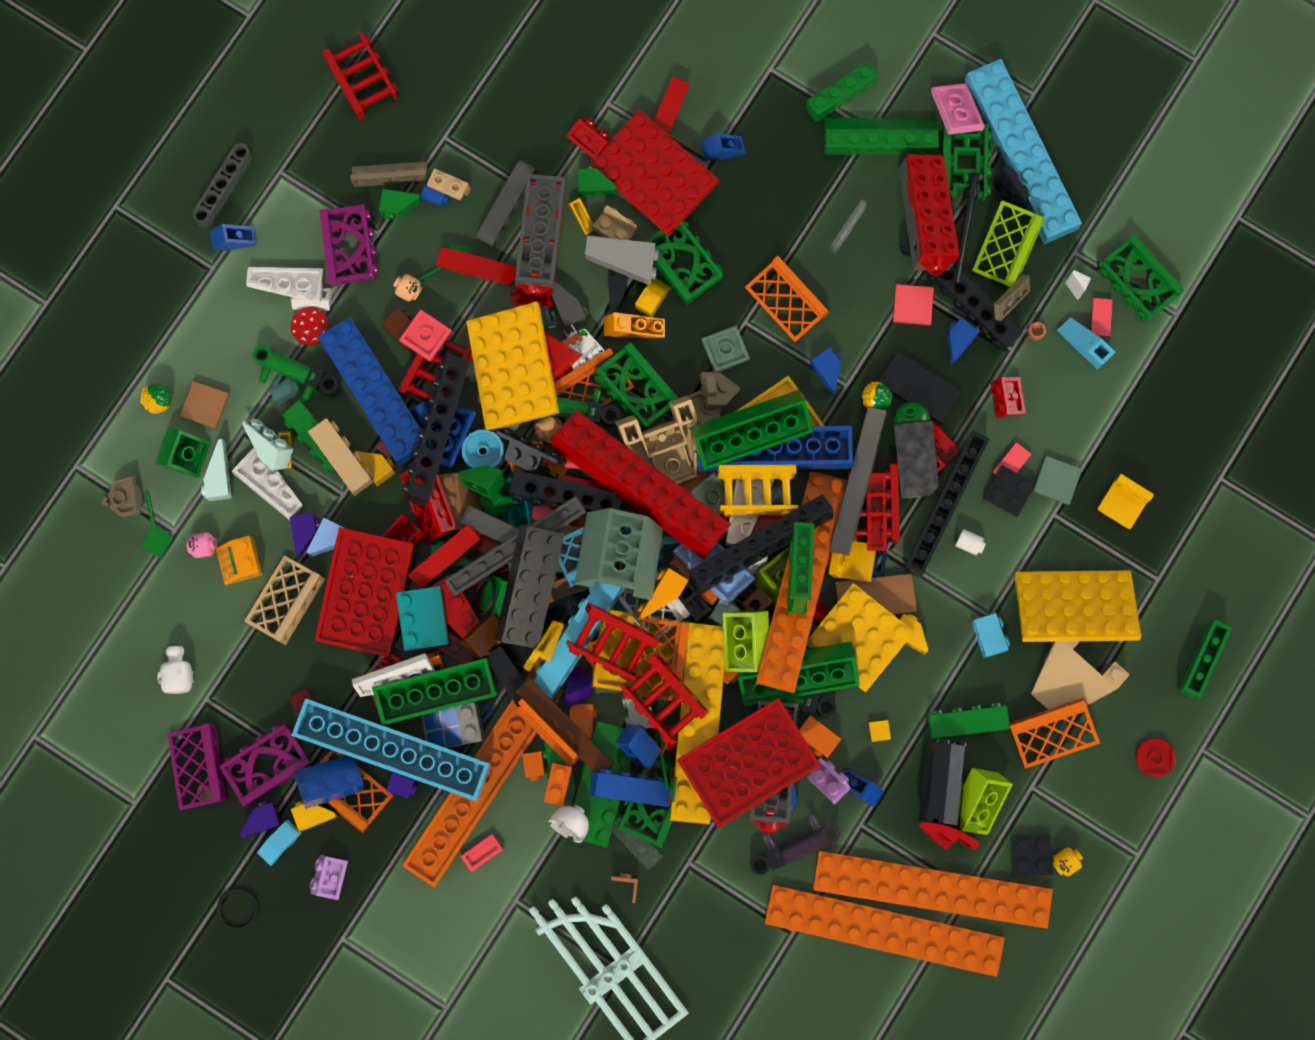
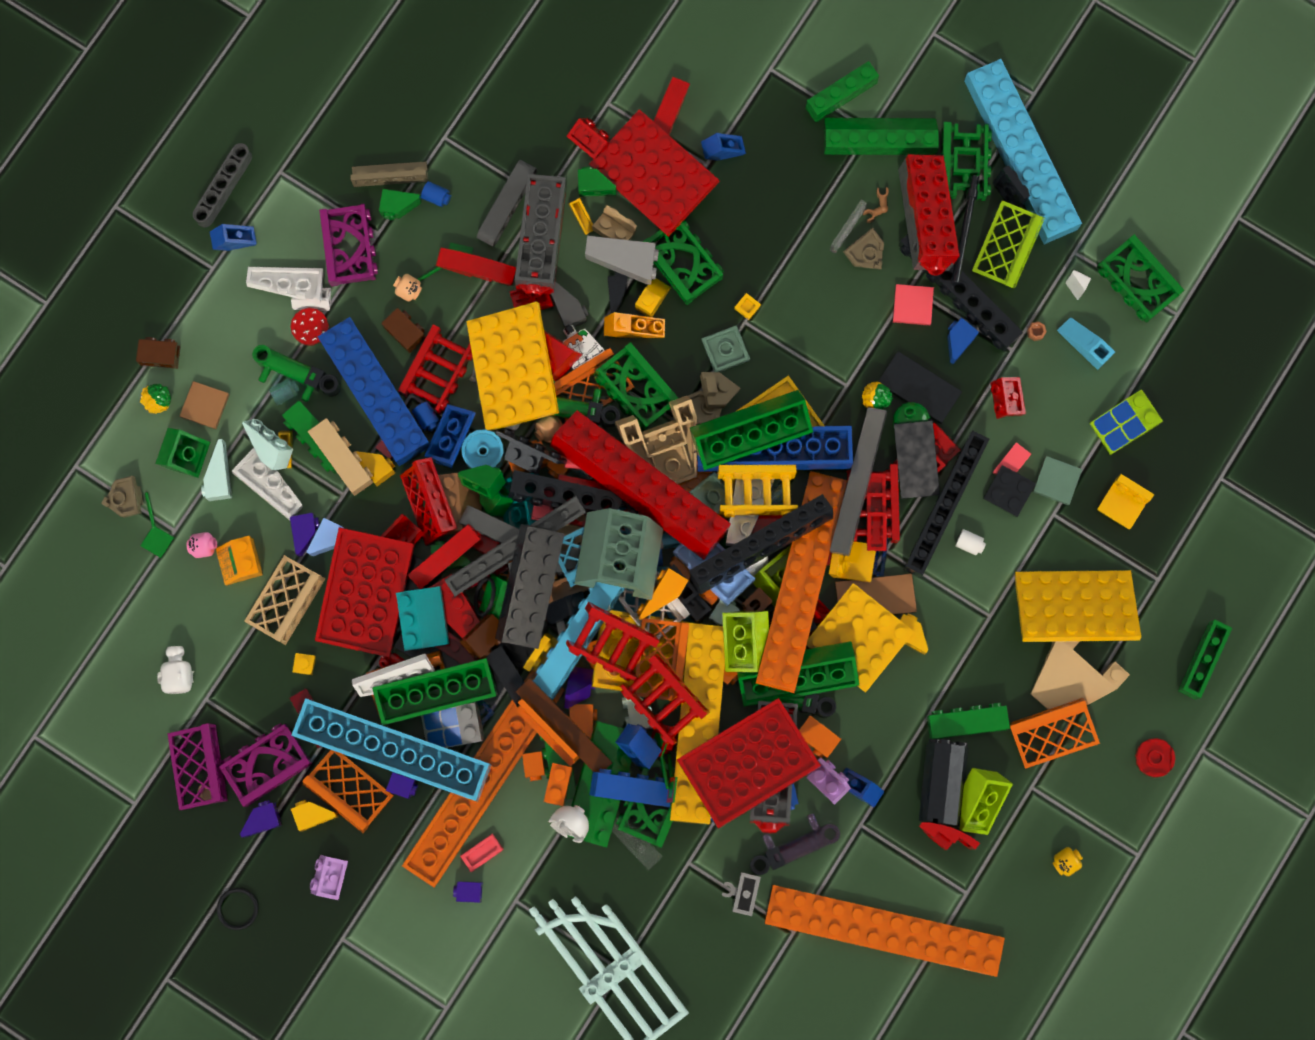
(158, 353): none -> reddish brown brick
(279, 842): medium azure slope -> none
(304, 664): none -> yellow plate
(328, 781): blue slope -> none
(342, 74): red fence -> none
(425, 335): coral tile -> none
(448, 184): tan bracket -> none
(457, 368): black brick -> none
(468, 891): none -> dark purple brick
(548, 317): clear light blue tile -> none
(549, 641): yellow piece -> none
(627, 878): nougat bracket -> none
(744, 894): none -> light grey brick
(747, 306): none -> yellow plate
(798, 287): orange fence -> none
(800, 568): green fence -> none
(827, 368): blue slope -> none
(866, 251): none -> dark tan plate
(879, 731): yellow tile -> none
(882, 209): none -> medium nougat arm
(933, 889): orange plate -> none
(957, 108): bright pink tile -> none
(990, 635): medium azure brick -> none
(1012, 297): dark tan tile -> none
(1031, 855): black plate -> none
(1101, 317): coral tile -> none
(1126, 422): none -> slope

